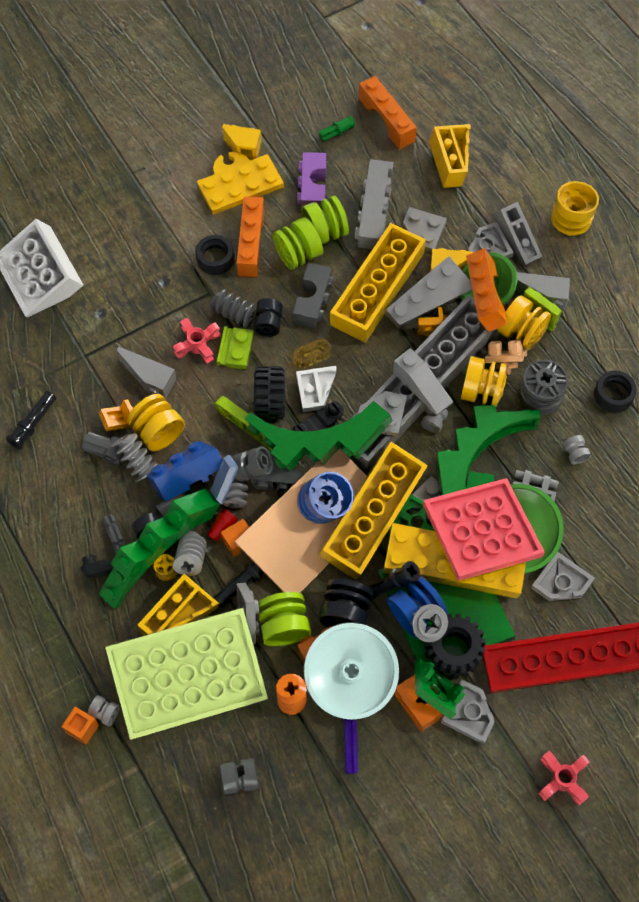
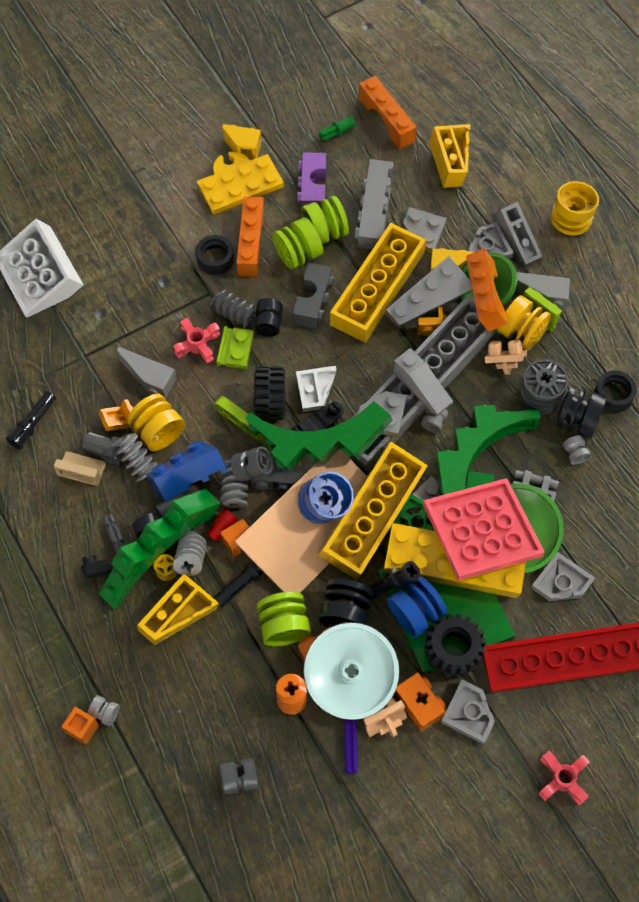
(80, 468): none -> tan panel
(186, 673): yellowish green plate -> none
(224, 479): sand blue tile -> none
(246, 600): light grey plate -> none
(312, 353): clear yellow beam -> none
(386, 719): none -> light nougat hips
(439, 619): light grey gear -> none
(442, 702): green piece -> none
(483, 381): yellow wheel -> none
(581, 411): none -> black wheel

